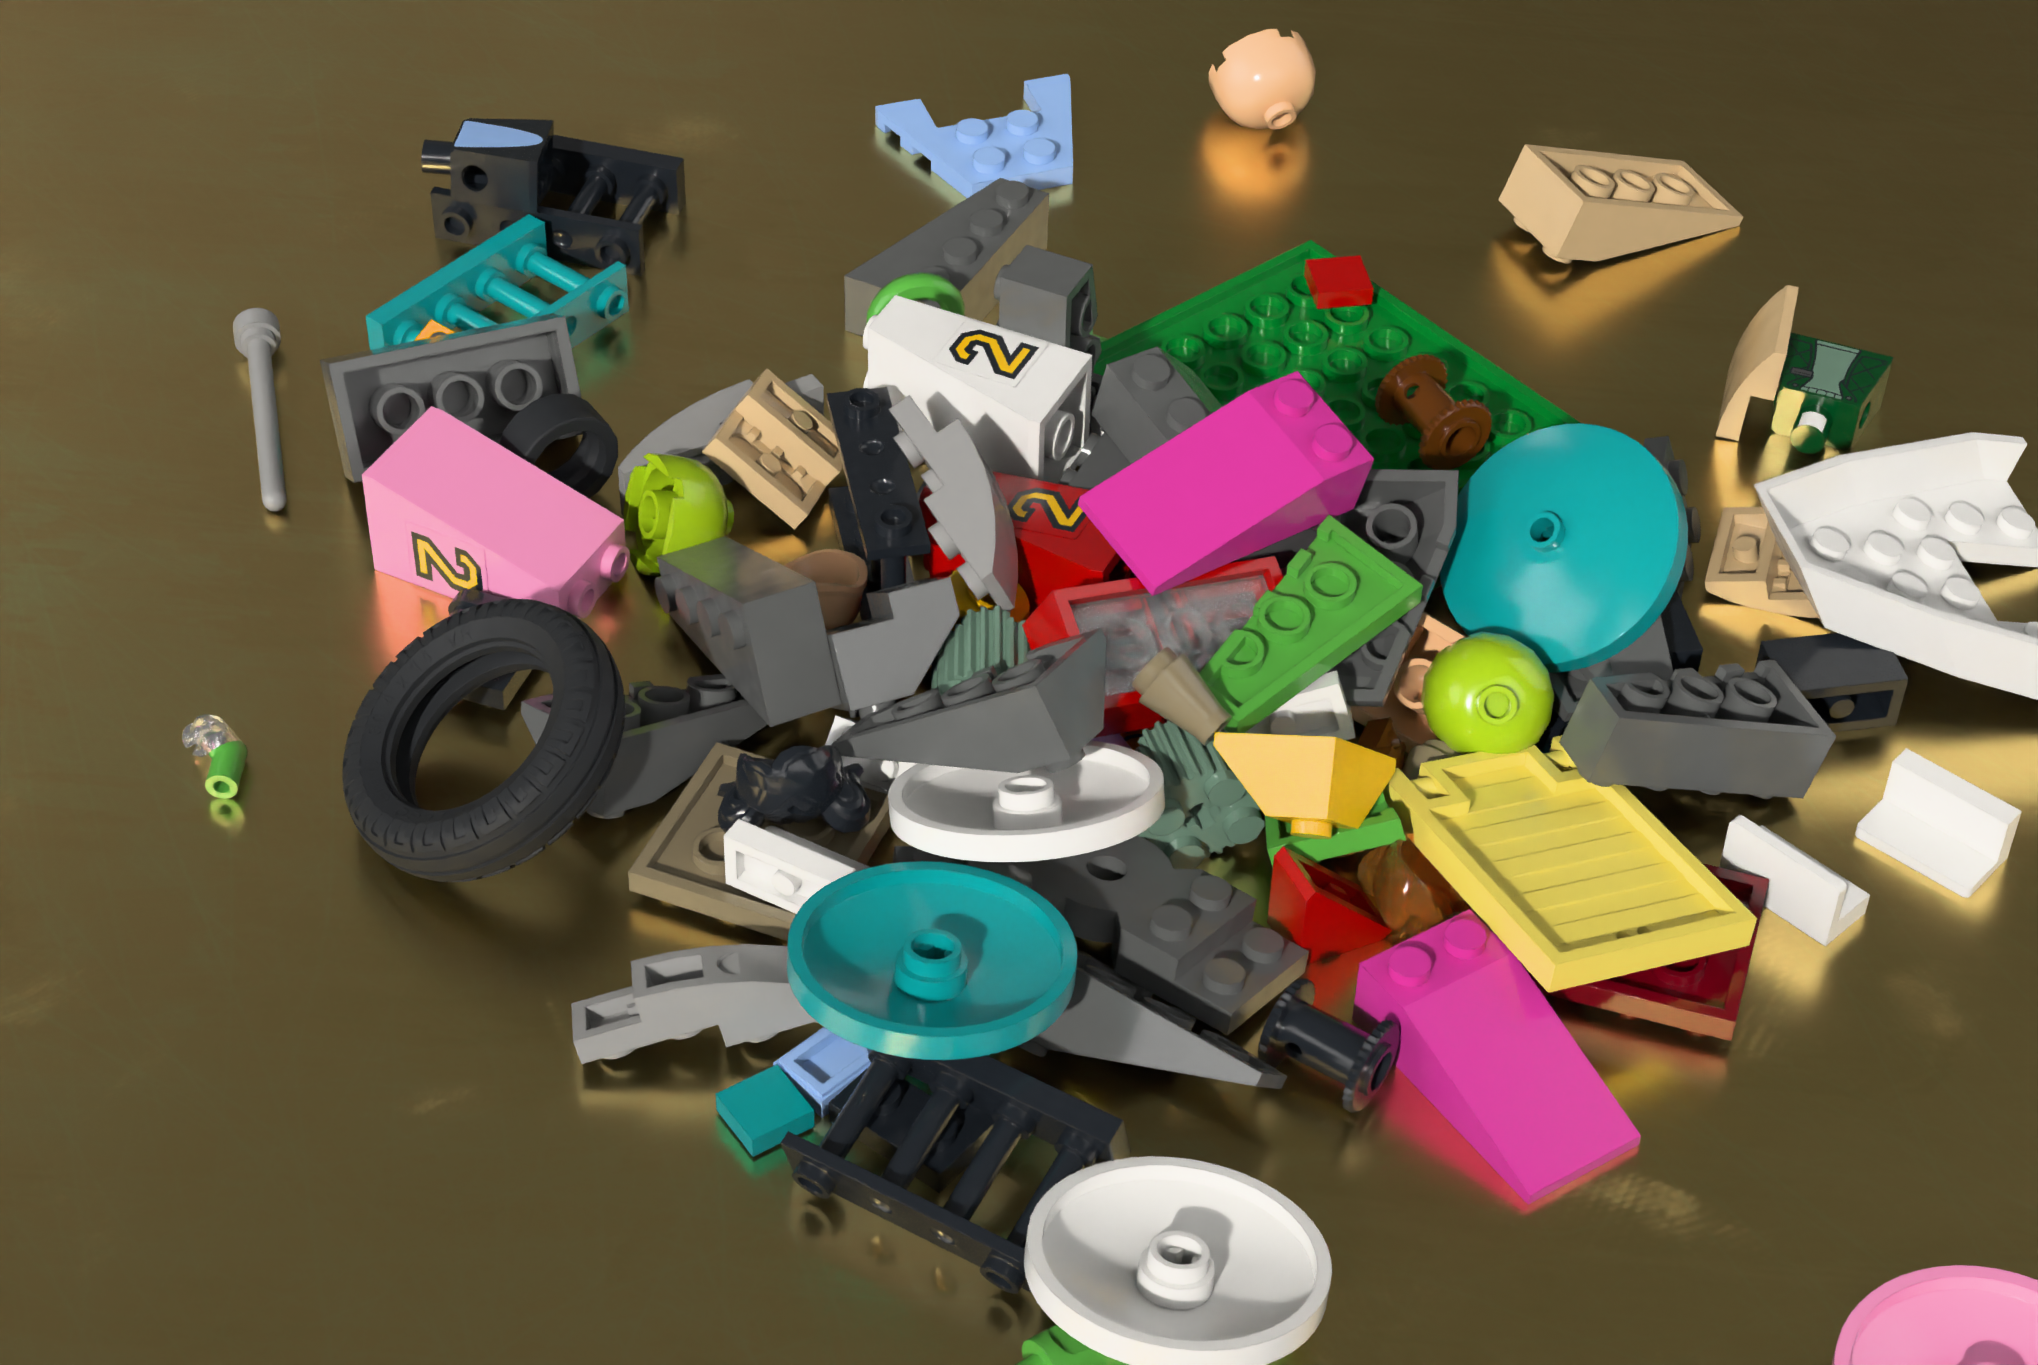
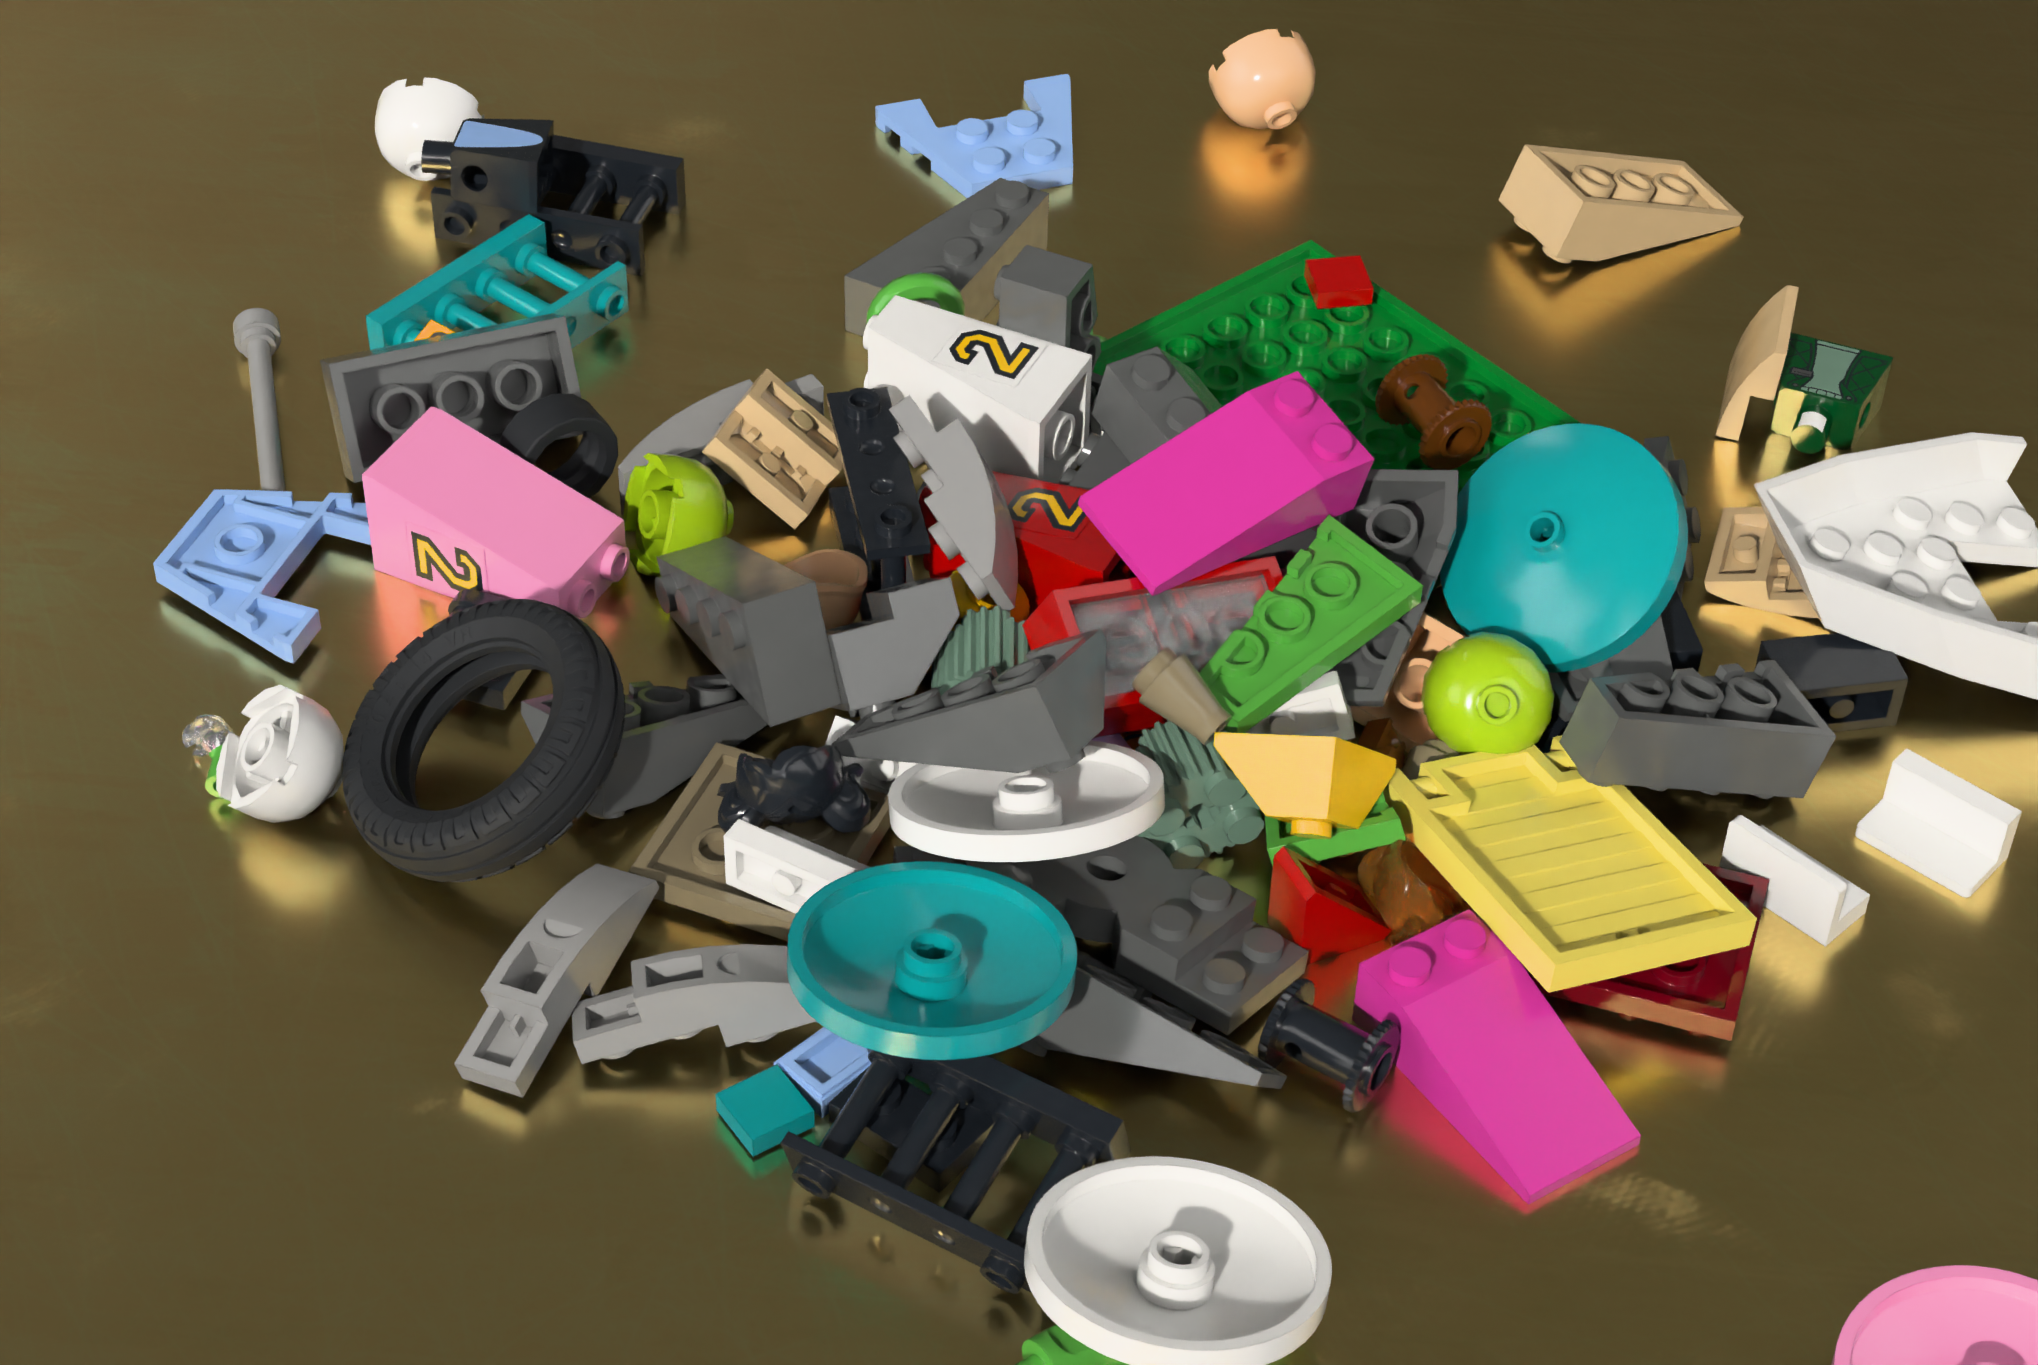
(245, 550): none -> light blue wing
(283, 759): none -> white cylinder
(419, 113): none -> white cylinder
(547, 969): none -> light grey slope

